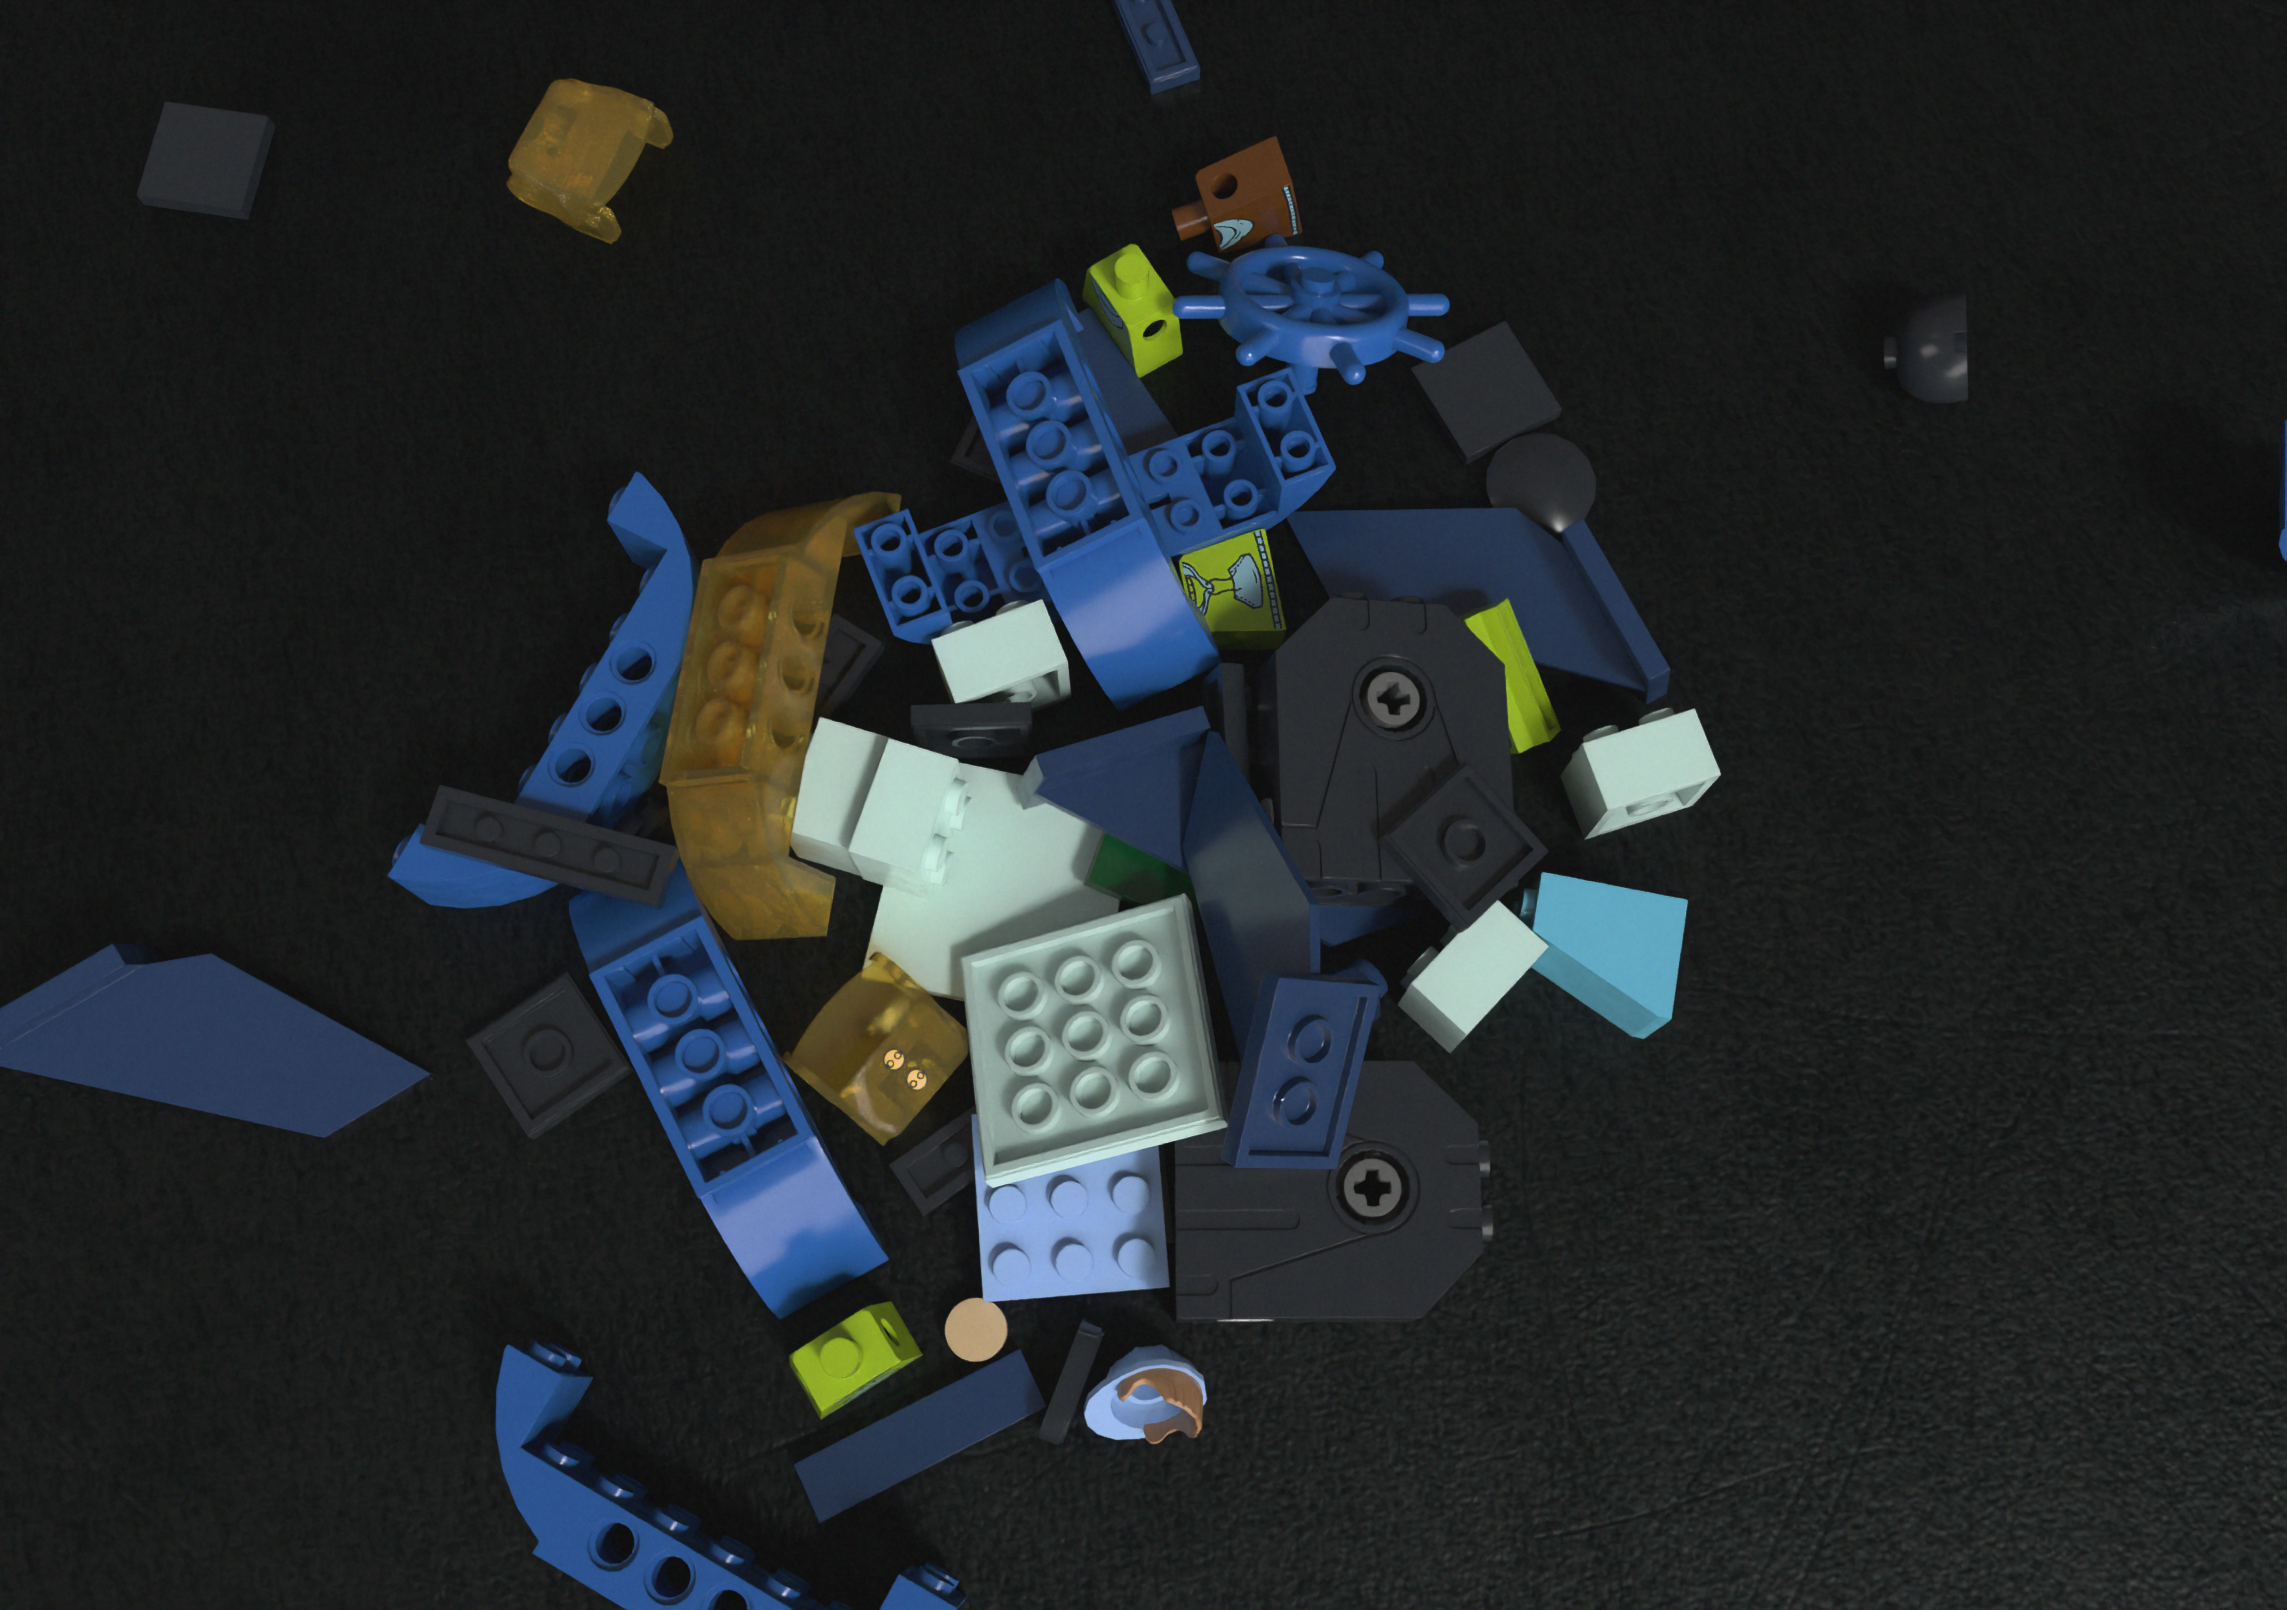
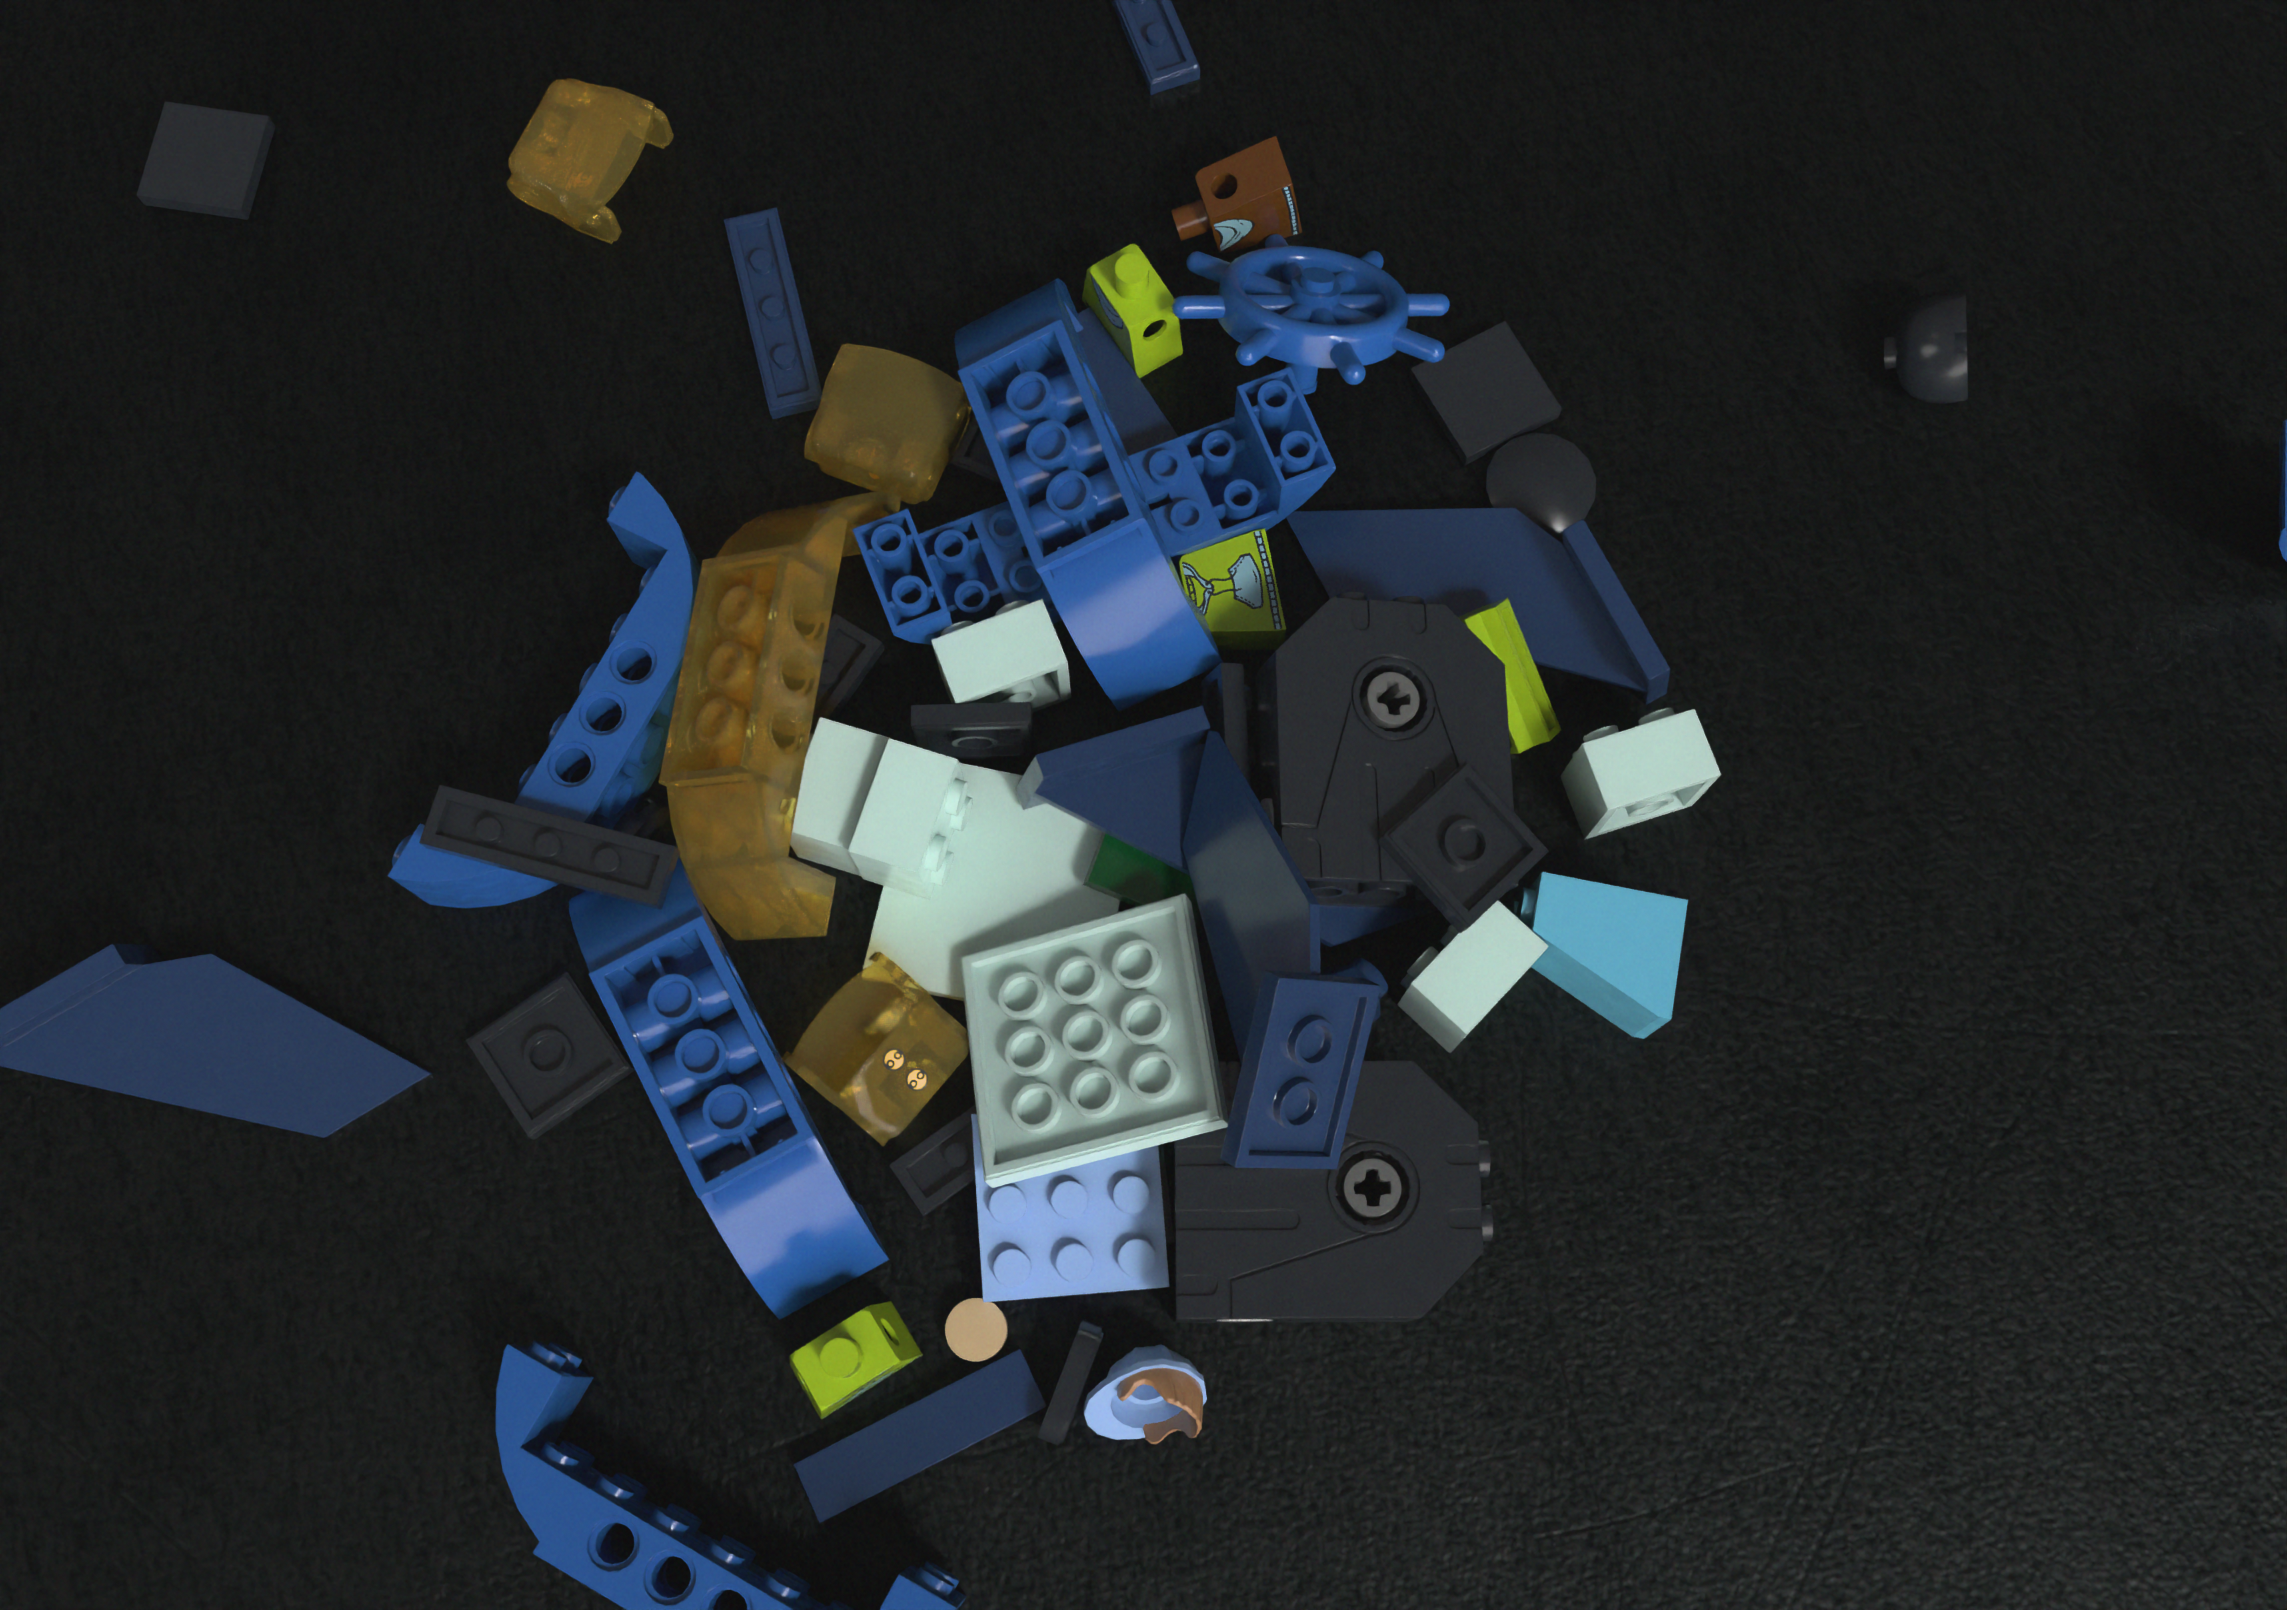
(774, 313): none -> dark blue tile
(887, 422): none -> clear yellow piece

